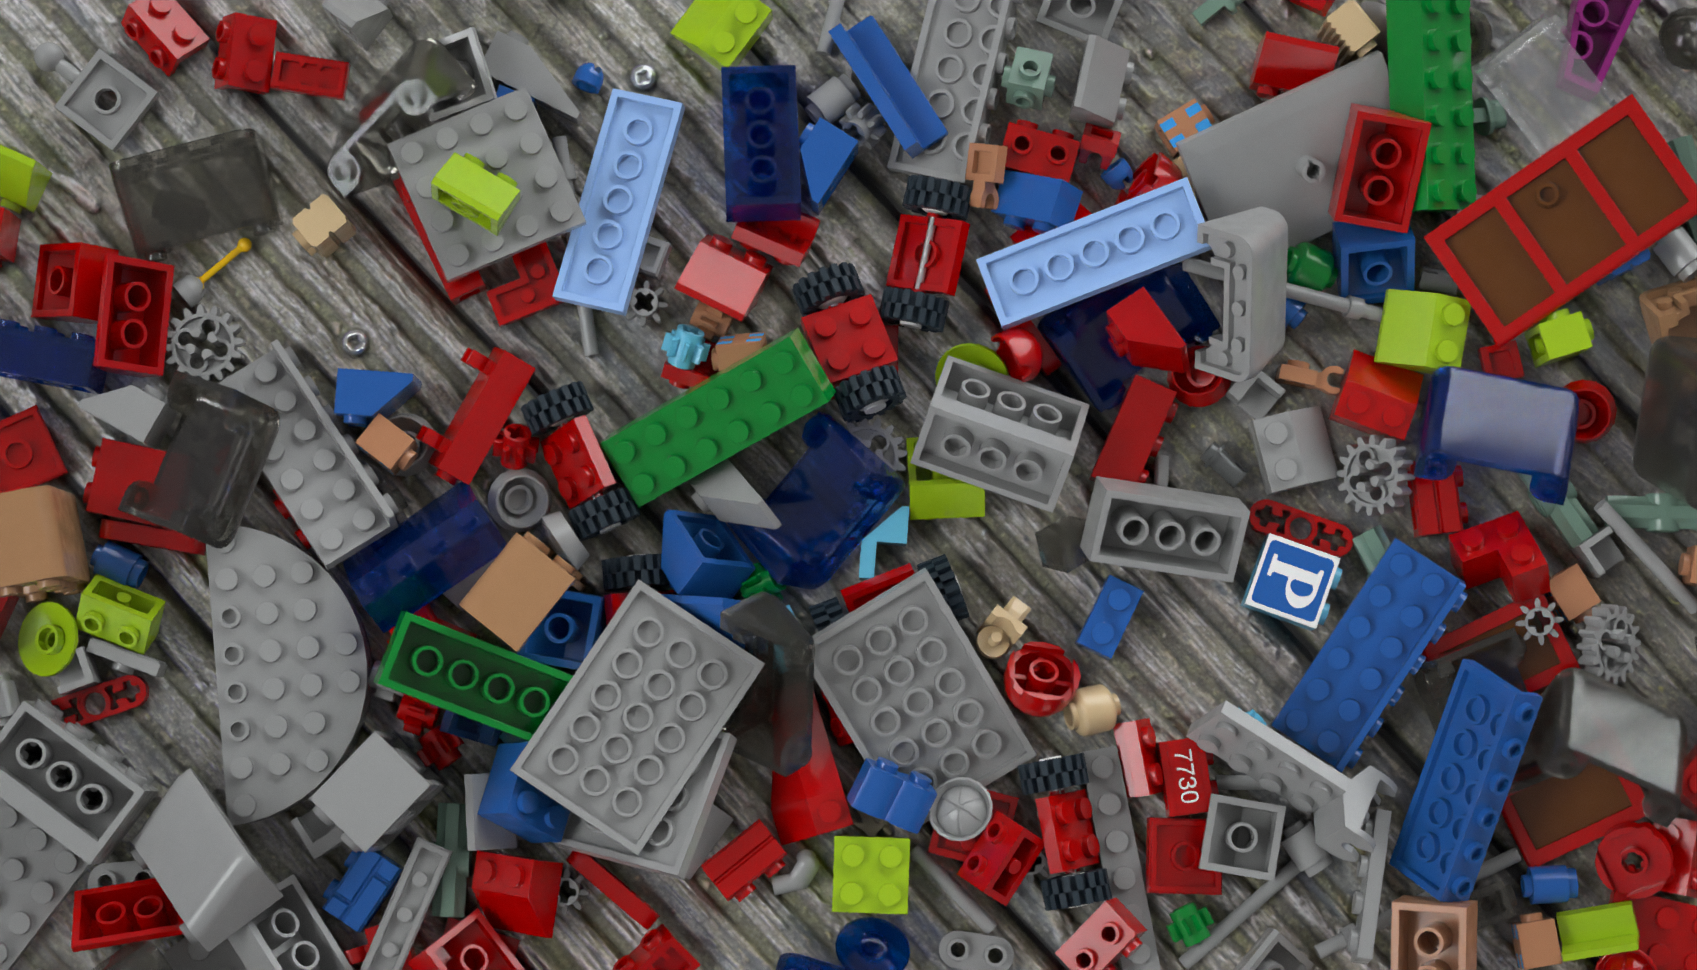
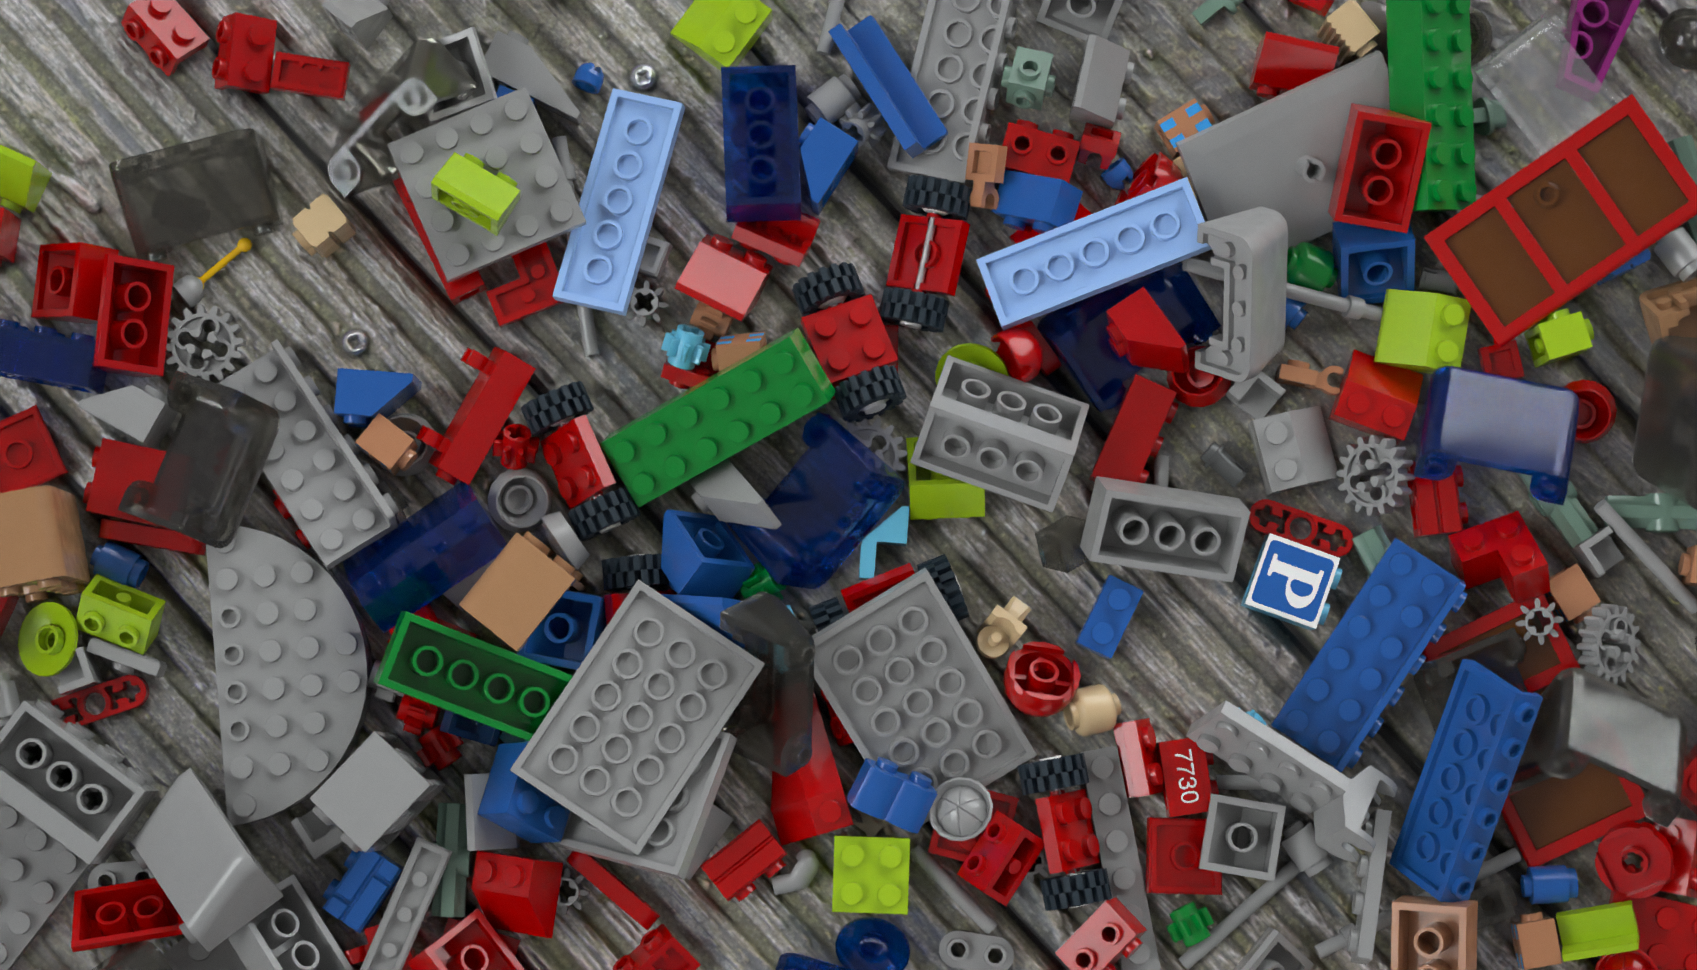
(82, 96): light grey plate -> none

